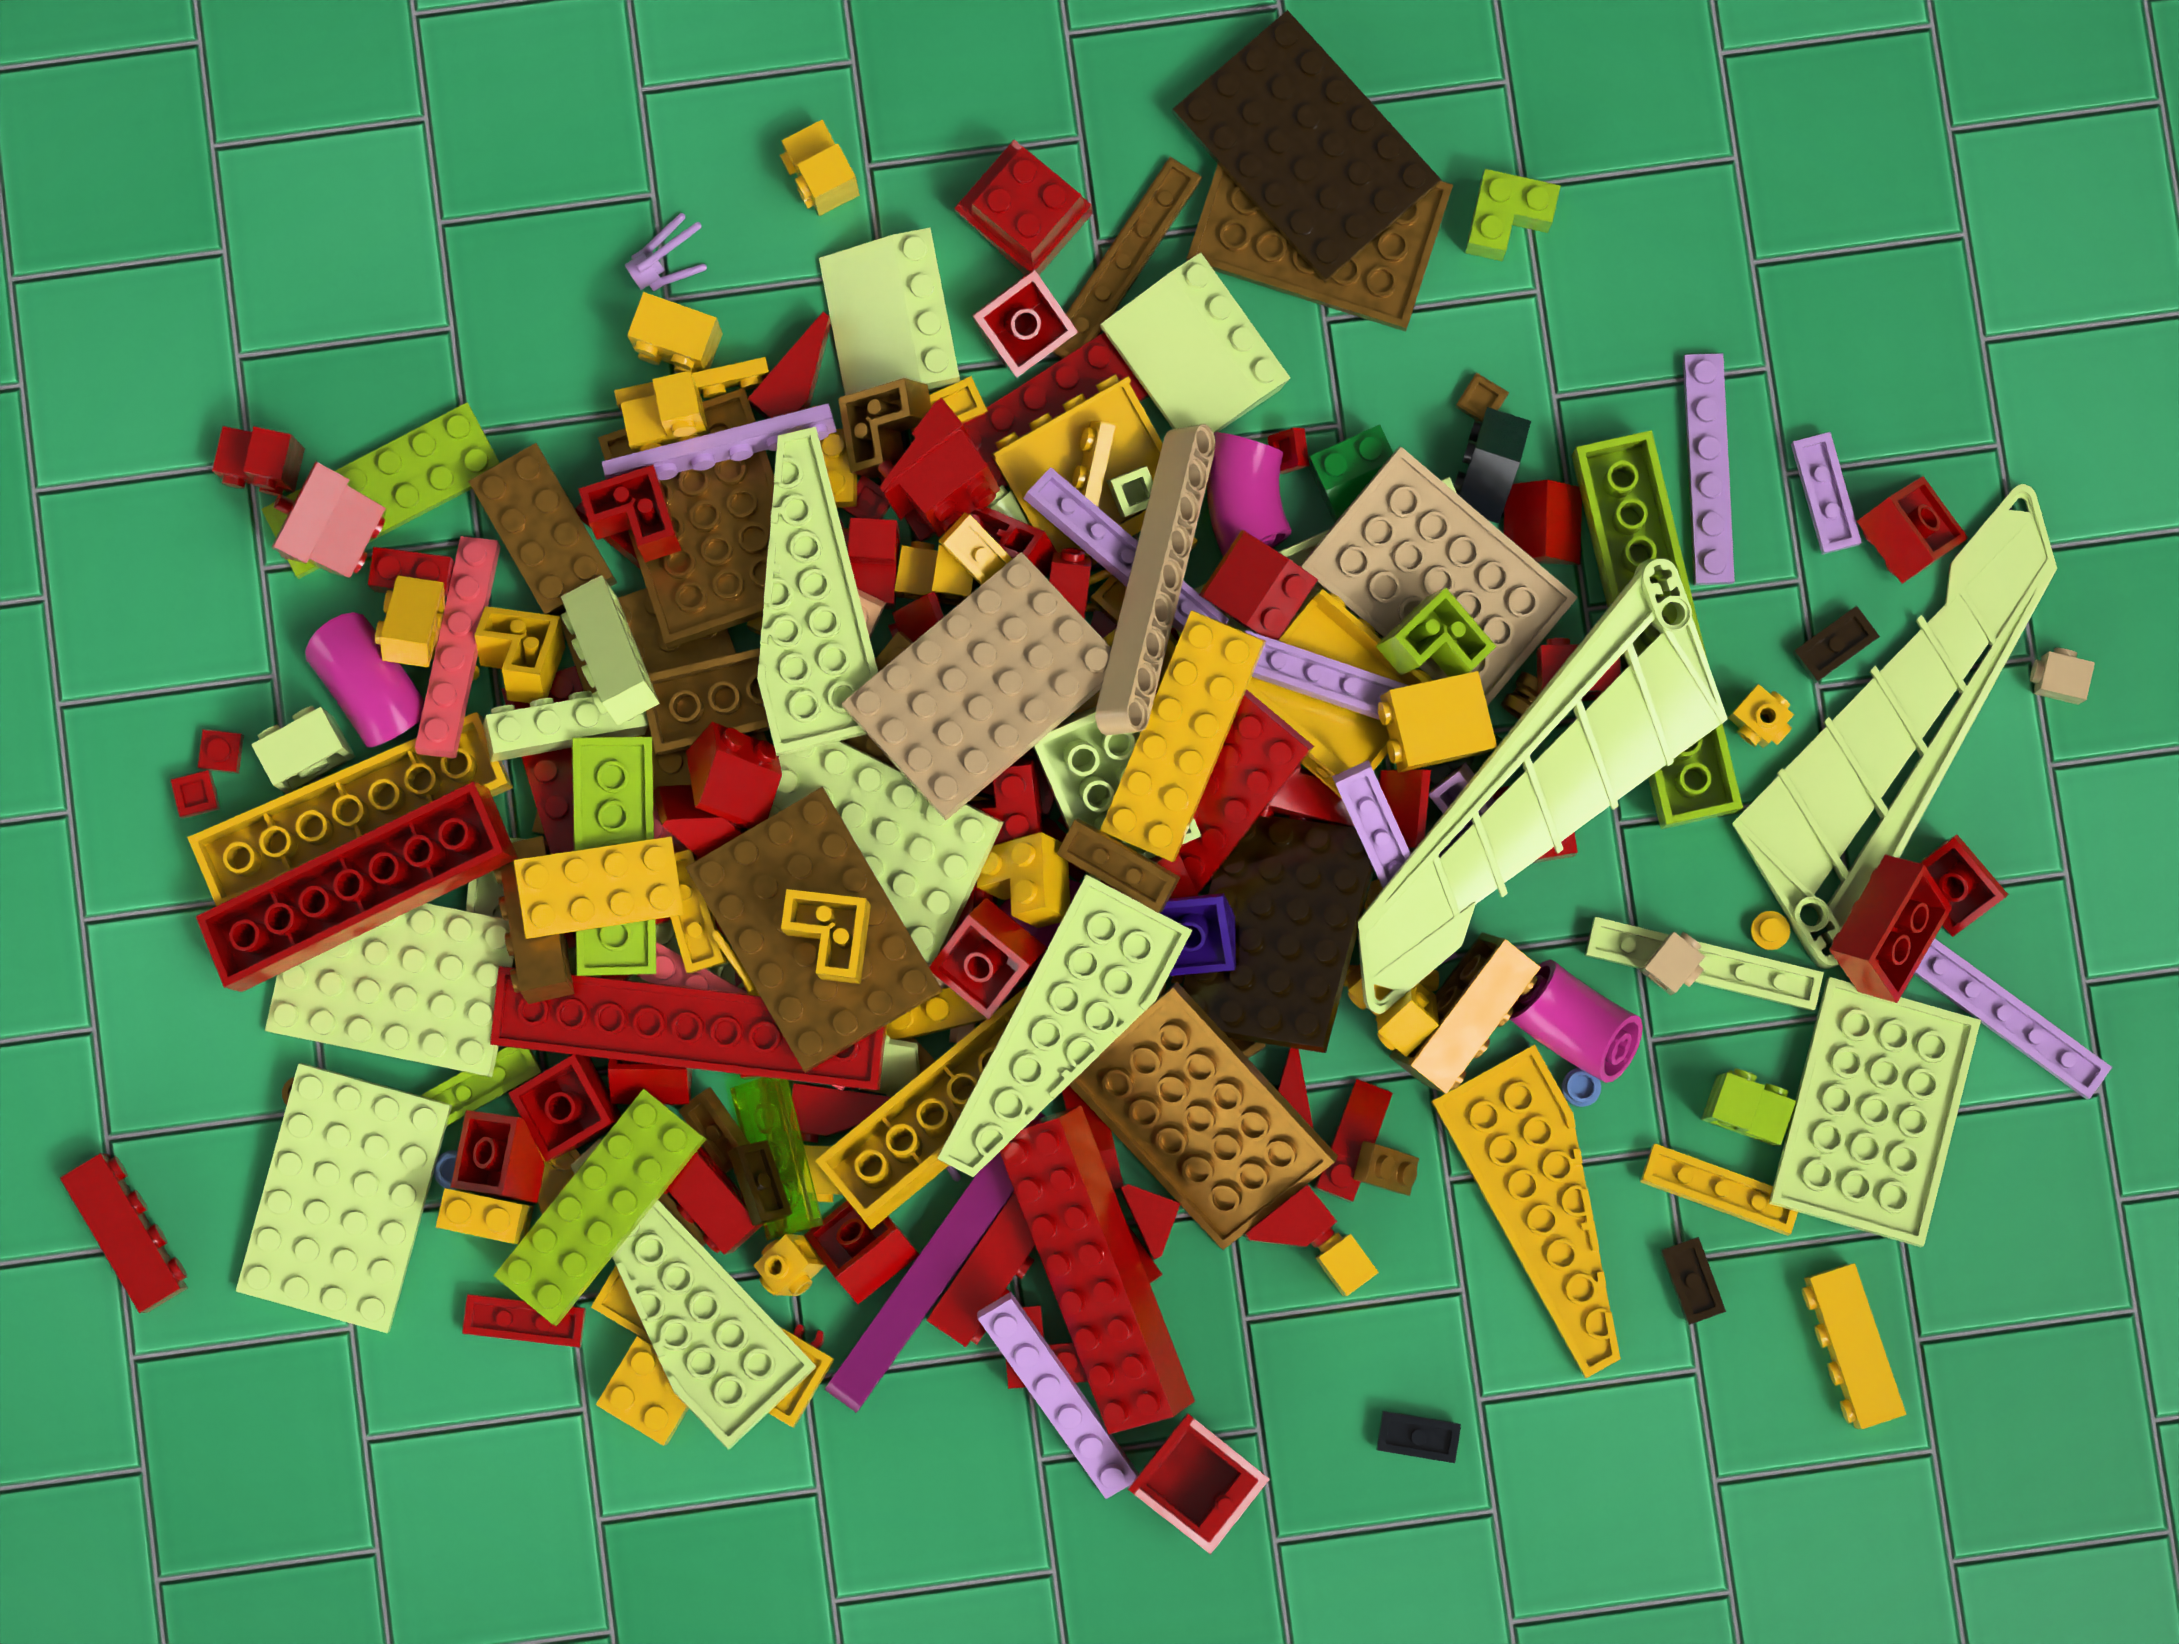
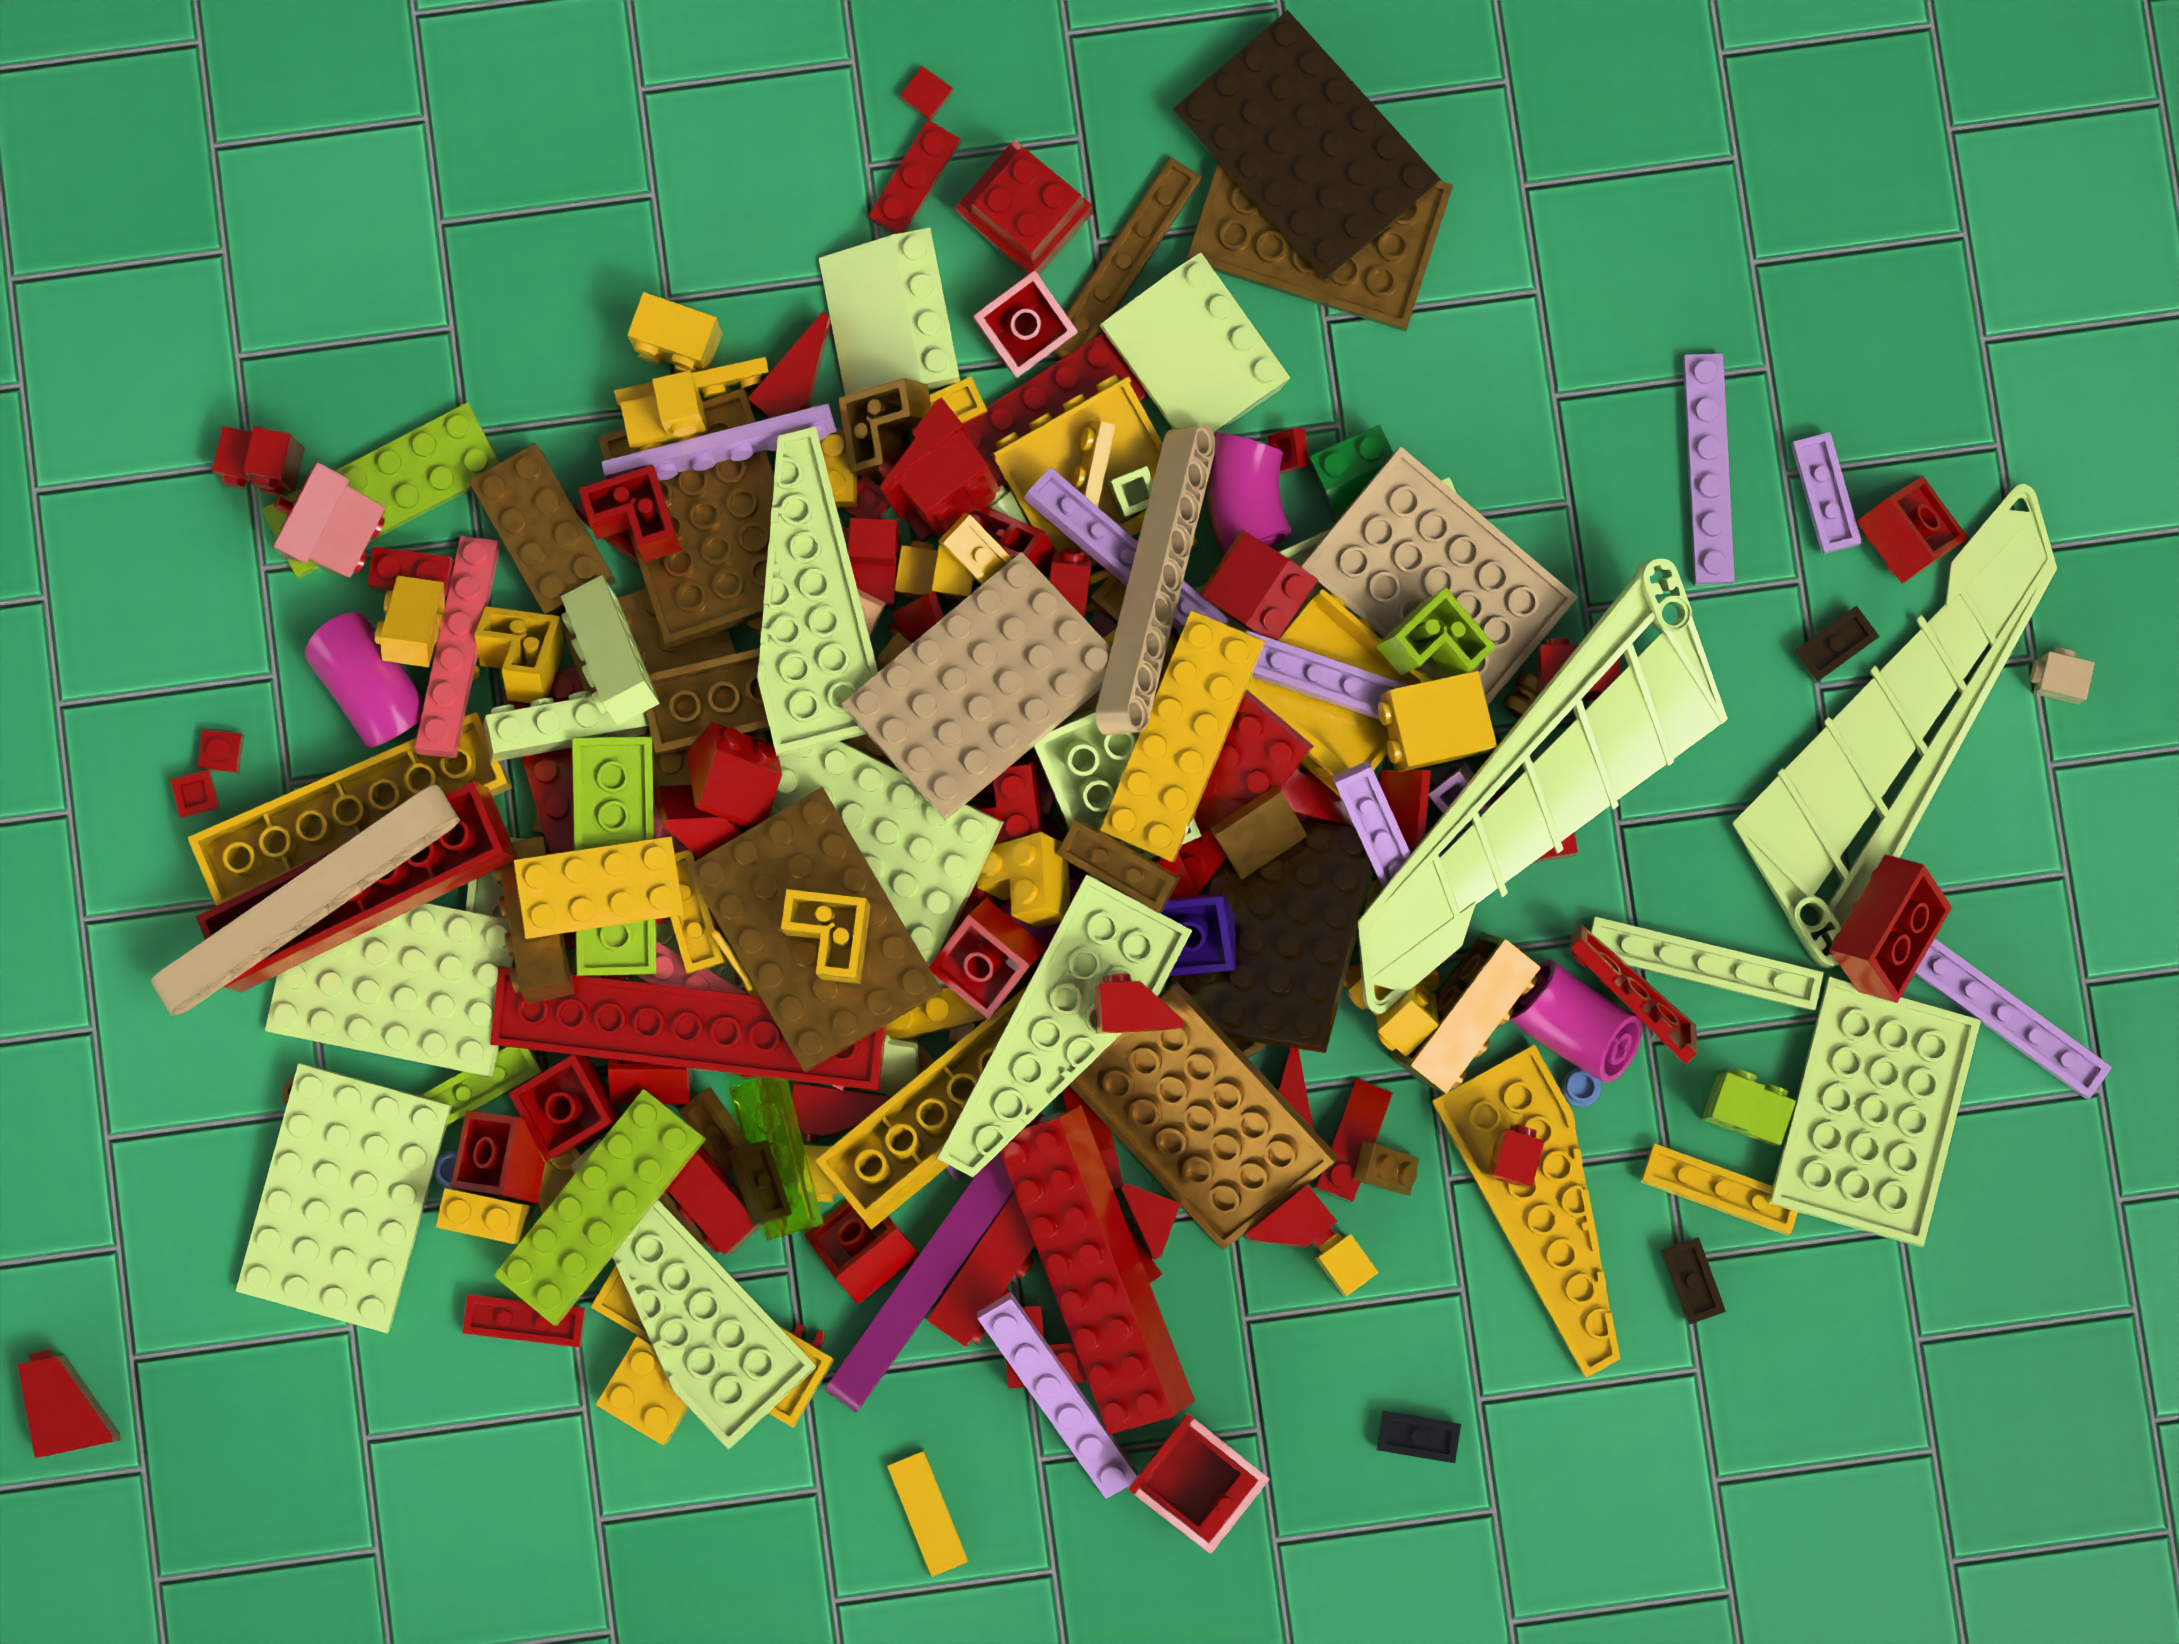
(61, 1407): none -> red slope
(124, 1232): red brick -> none
(302, 749): yellowish green brick -> none
(305, 900): none -> tan beam
(646, 265): lavender plant -> none
(788, 1265): yellow brick -> none
(821, 168): yellow brick -> none
(914, 178): none -> red plate
(926, 93): none -> red tile
(927, 1513): none -> yellow tile
(1130, 1007): none -> red slope
(1258, 832): none -> pearl gold slope
(1480, 395): pearl gold tile -> none
(1493, 461): black brick -> none
(1506, 202): lime brick -> none
(1516, 1156): none -> red brick
(1545, 521): red slope -> none
(1632, 524): lime brick -> none
(1643, 999): none -> red wing
(1675, 963): tan brick -> none
(1748, 718): yellow brick -> none
(1770, 930): yellow plate -> none
(1854, 1346): yellow brick -> none
(1963, 882): red slope -> none

